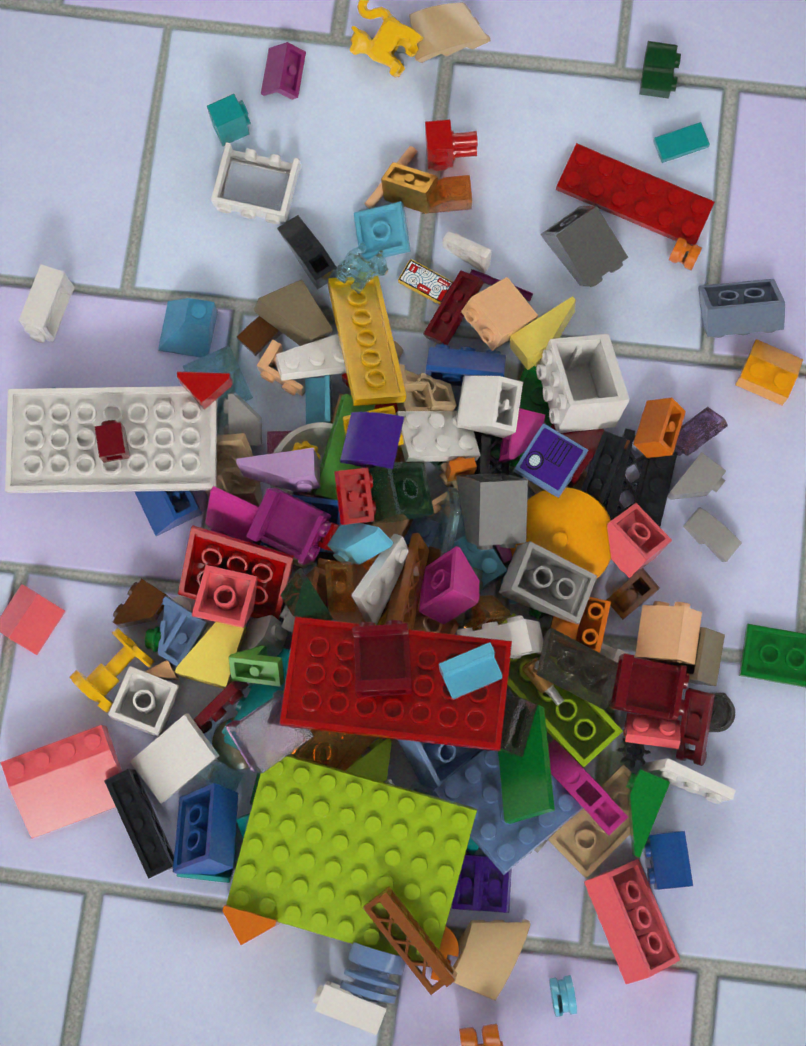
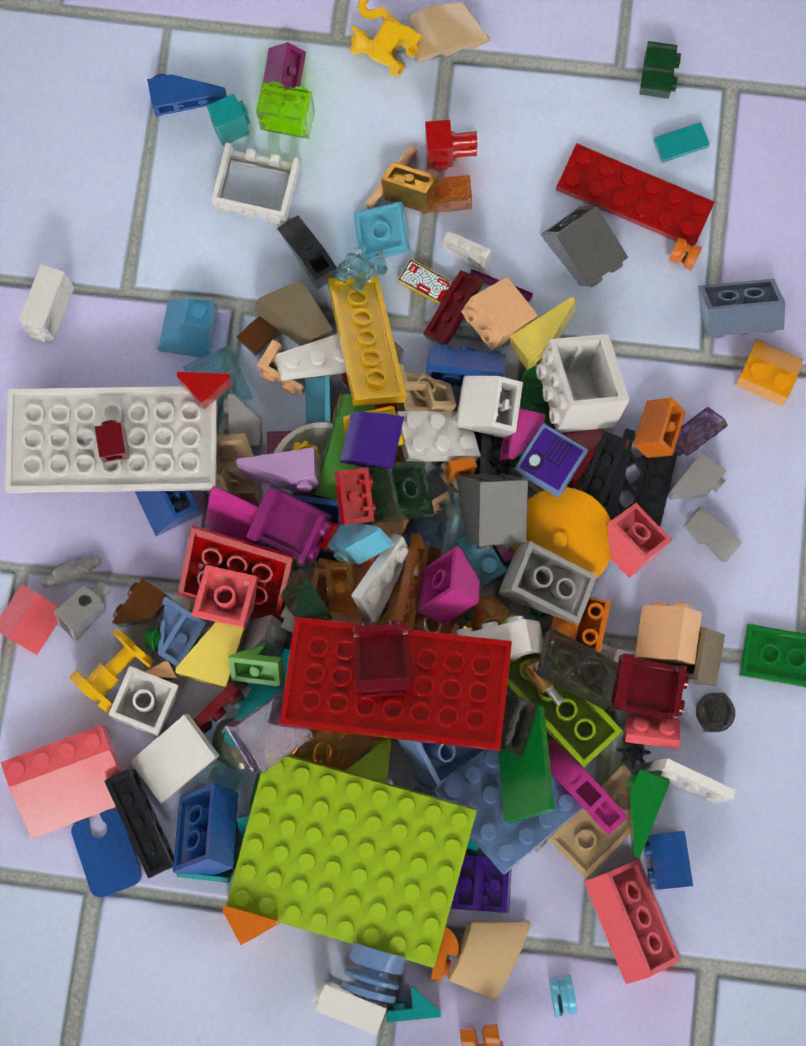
(69, 572): none -> light grey piece
(76, 618): none -> light grey torso
(109, 860): none -> blue piece
(178, 94): none -> blue slope
(285, 110): none -> clear neon green piece
(415, 936): dark orange fence -> none
(421, 1009): none -> teal slope
(470, 671): medium azure panel -> none
(633, 593): reddish brown slope -> none
(695, 726): dark red plate -> none

